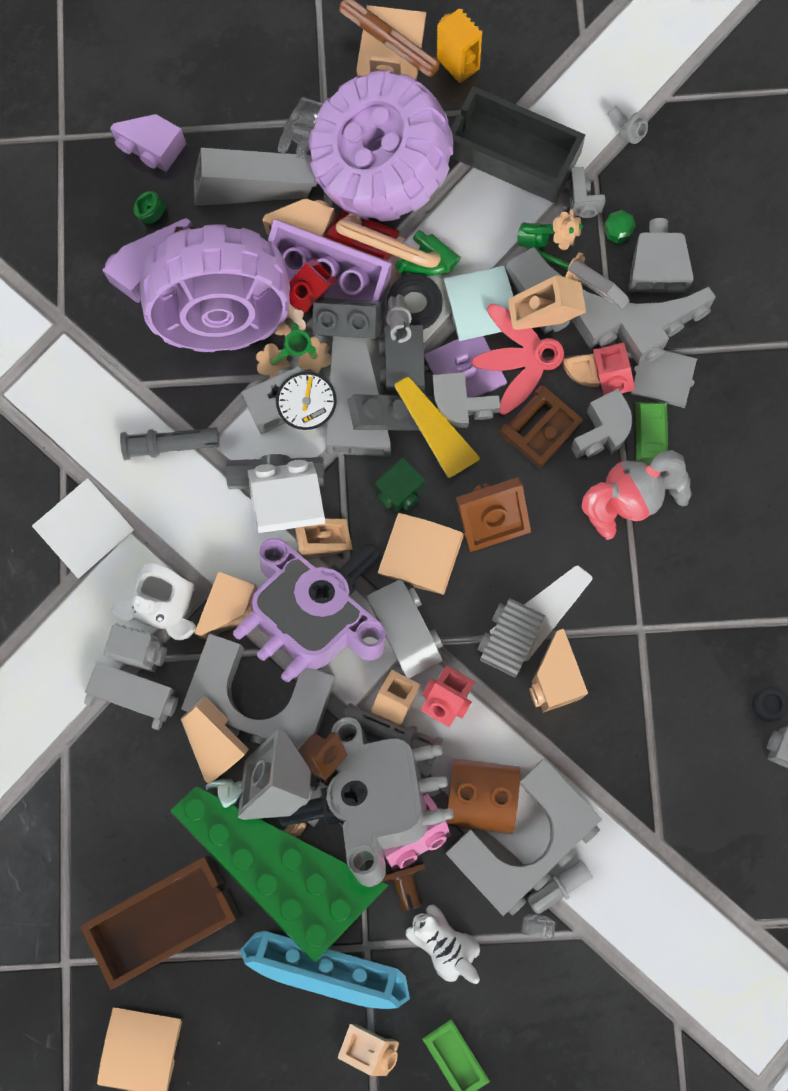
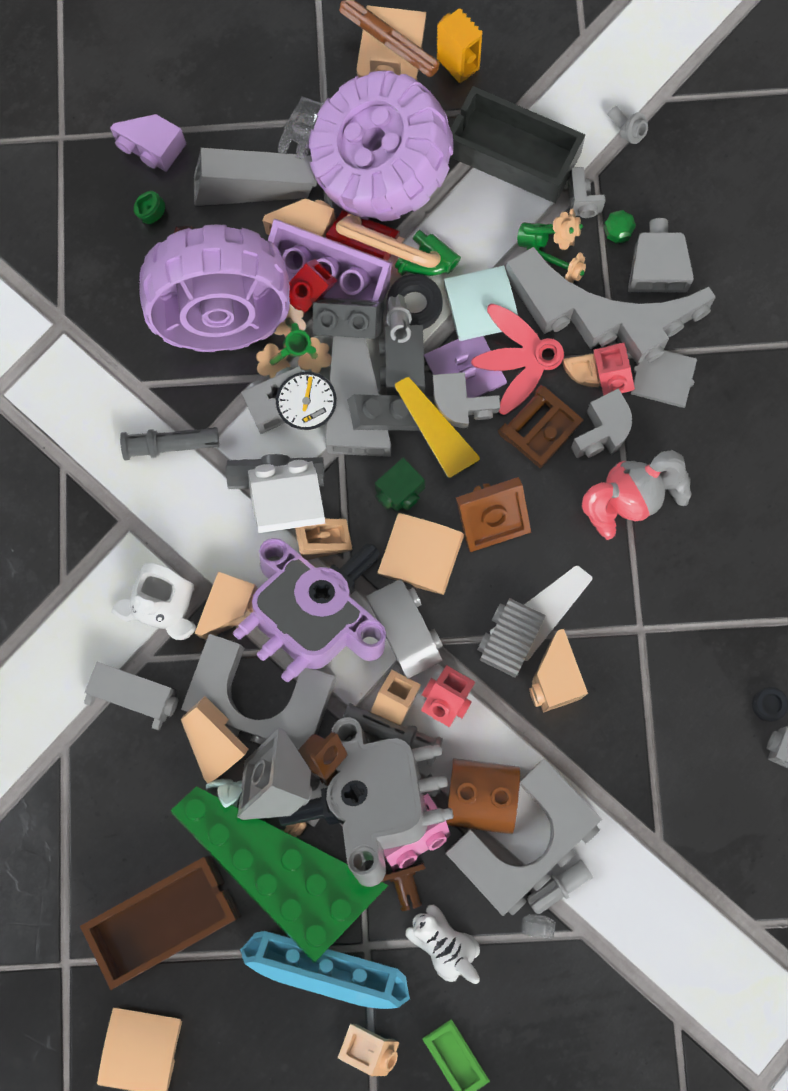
(83, 528): white sticker -> none
(125, 266): lavender slope -> none
(135, 648): light grey brick -> none
(547, 303): light nougat slope -> none
(599, 284): light grey tile -> none
(650, 430): bright green tile -> none

